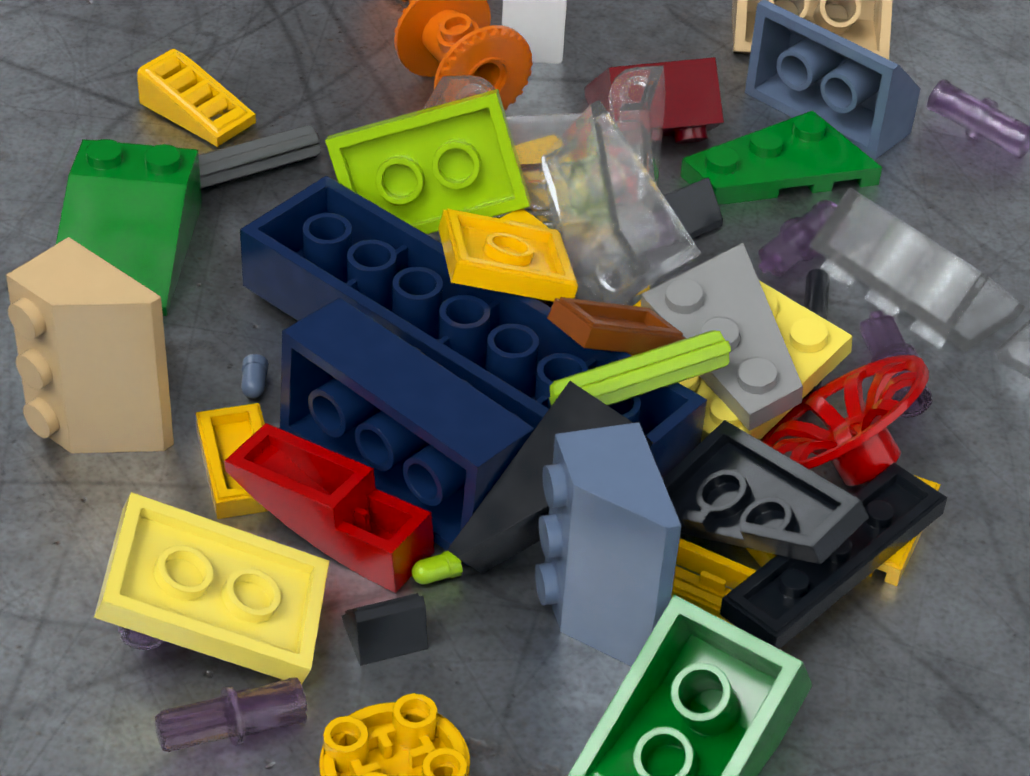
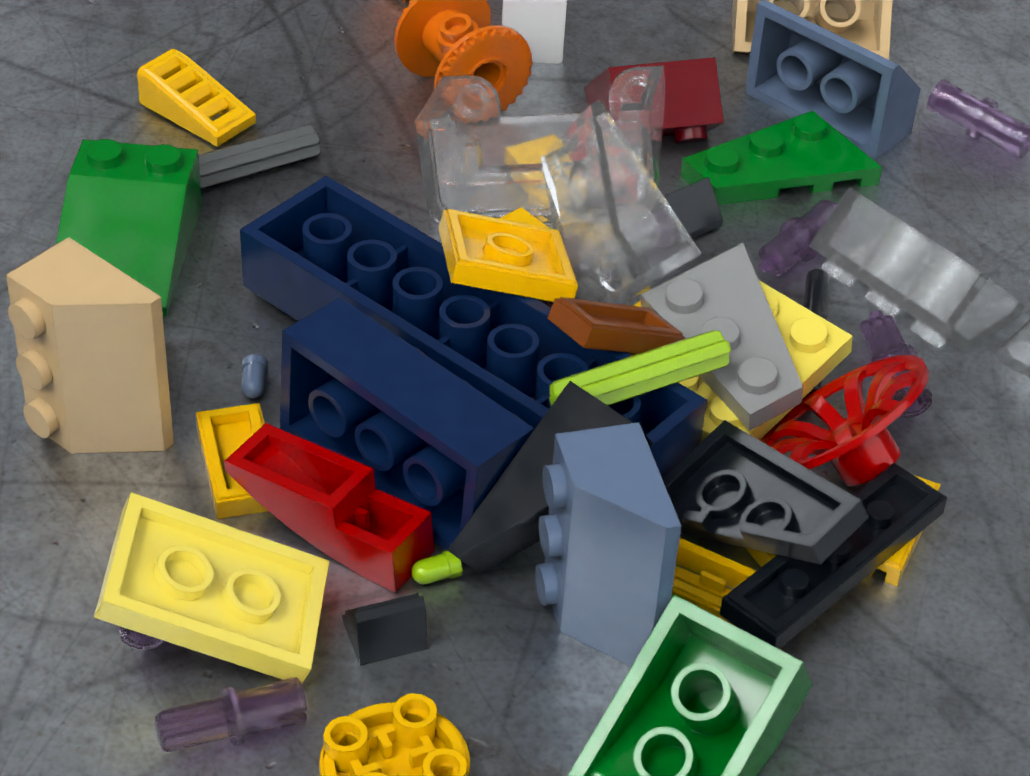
(435, 162): lime plate -> none

